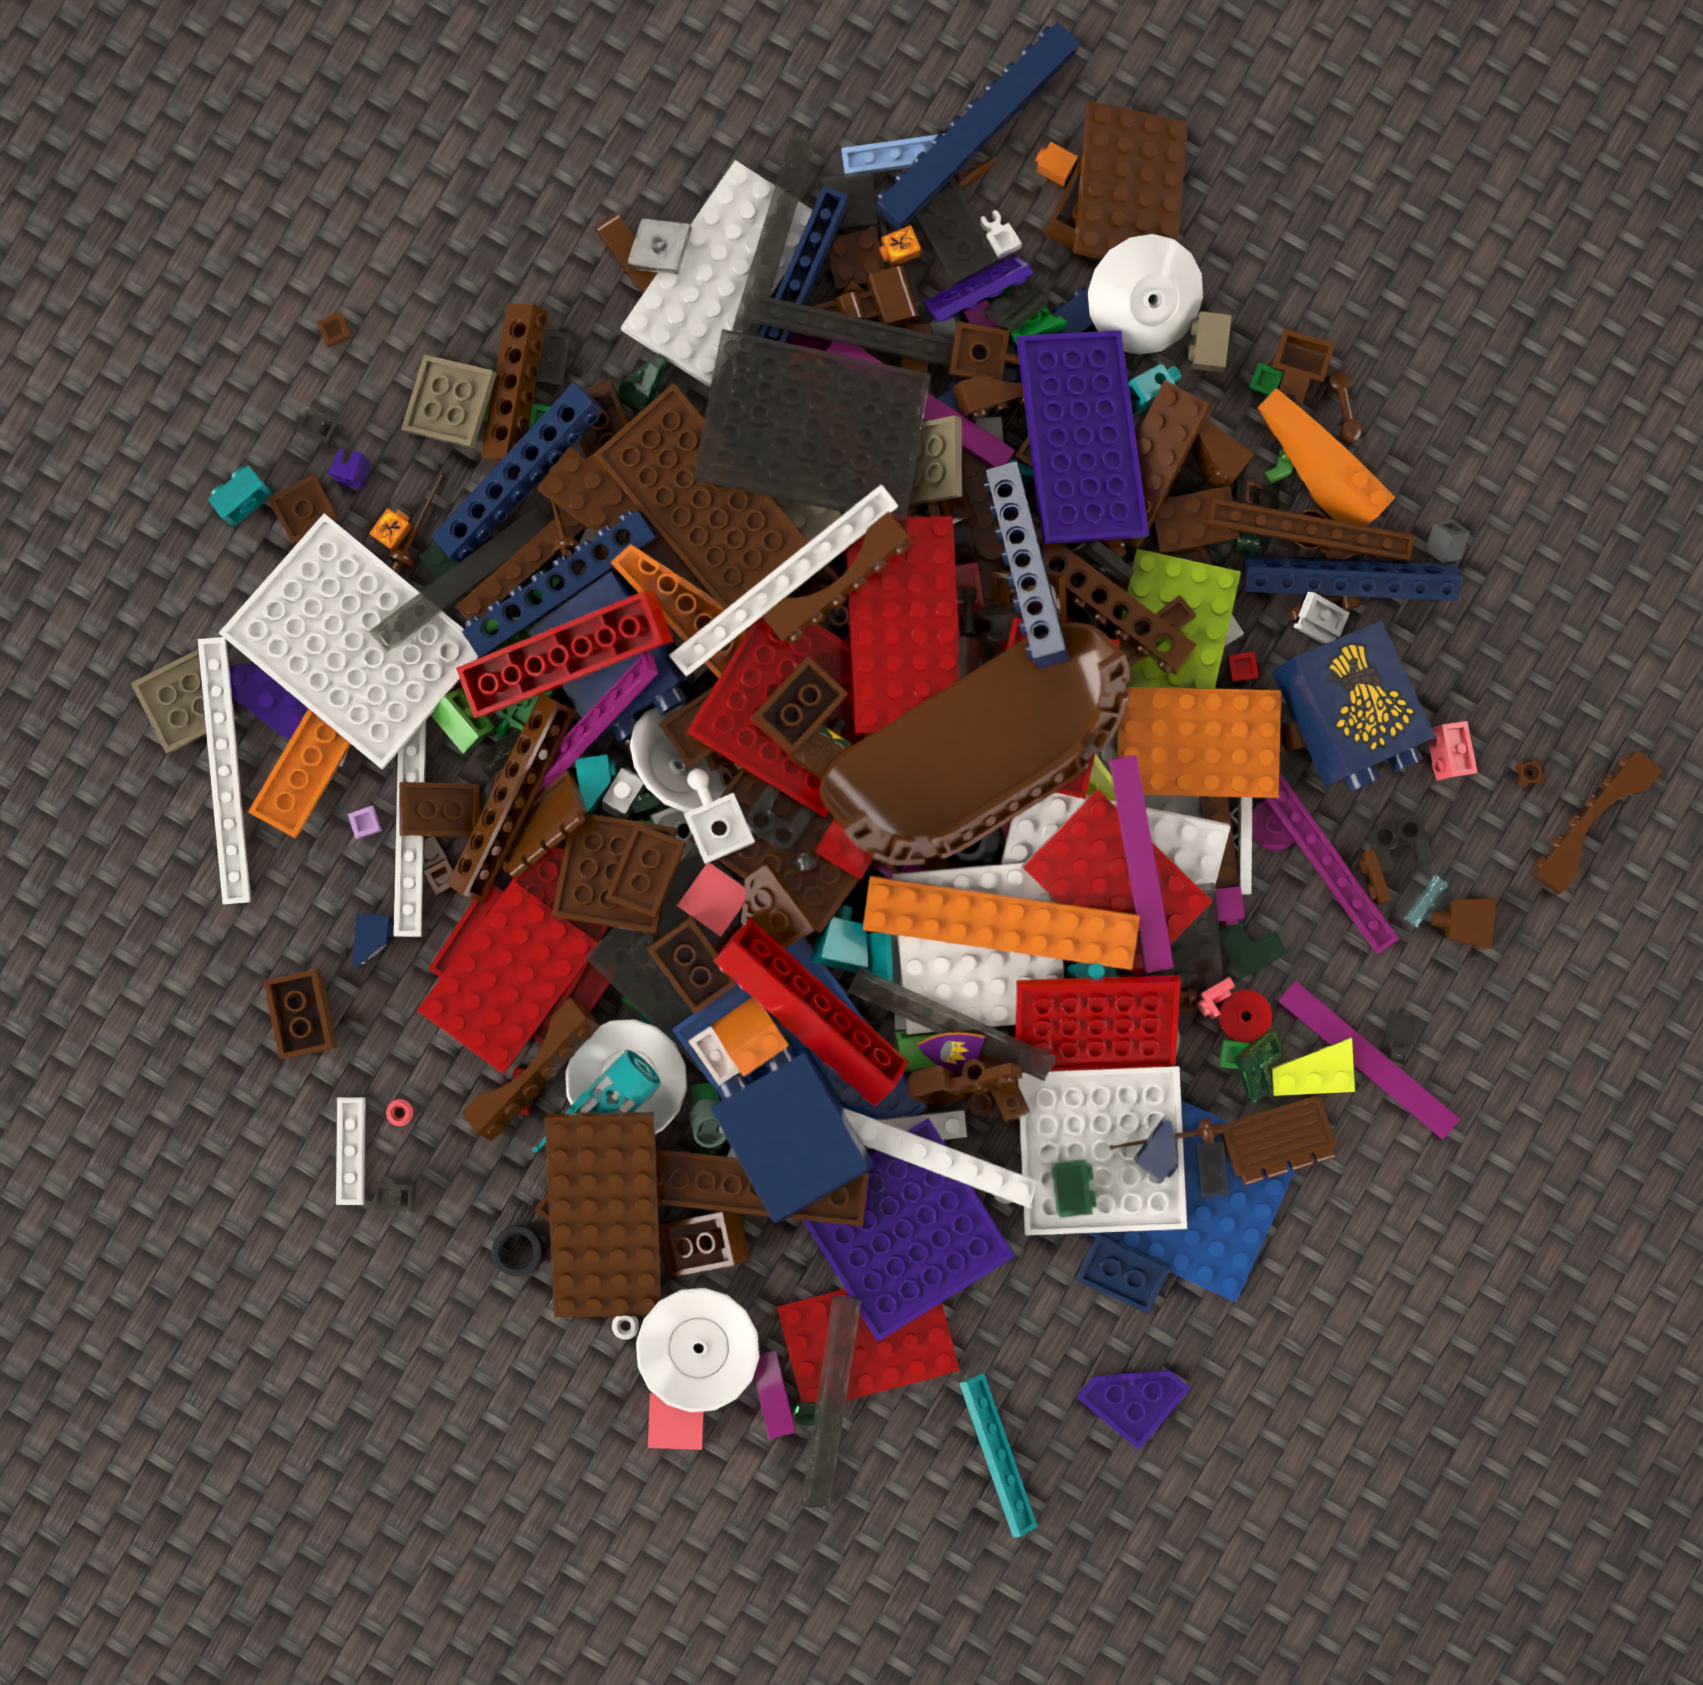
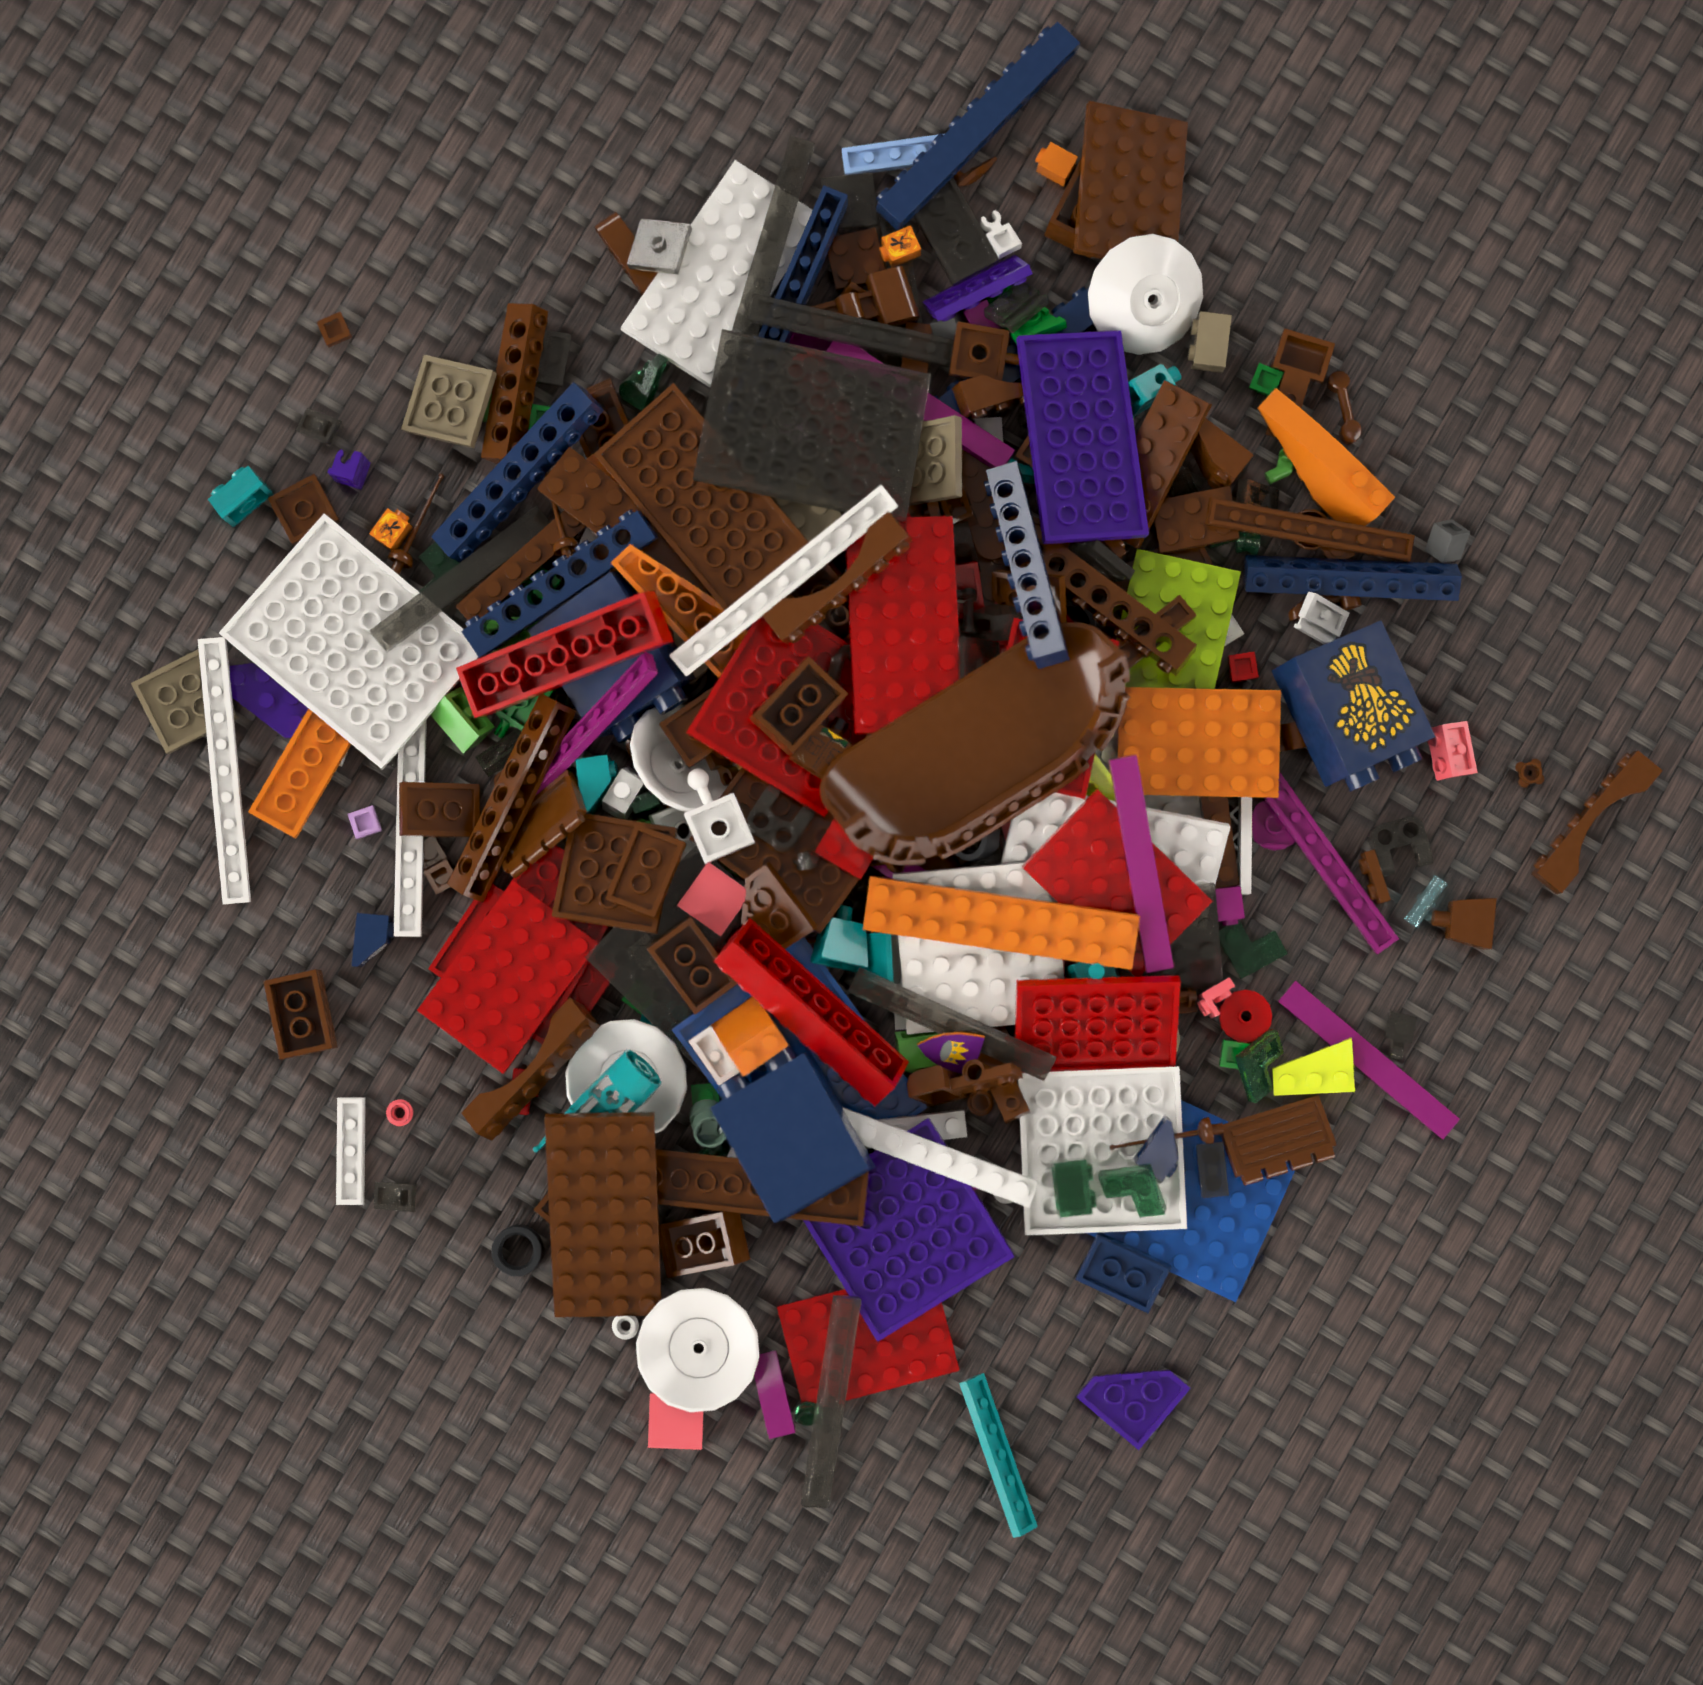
(838, 660): none -> clear smoke arm
(1135, 1182): none -> clear green plate

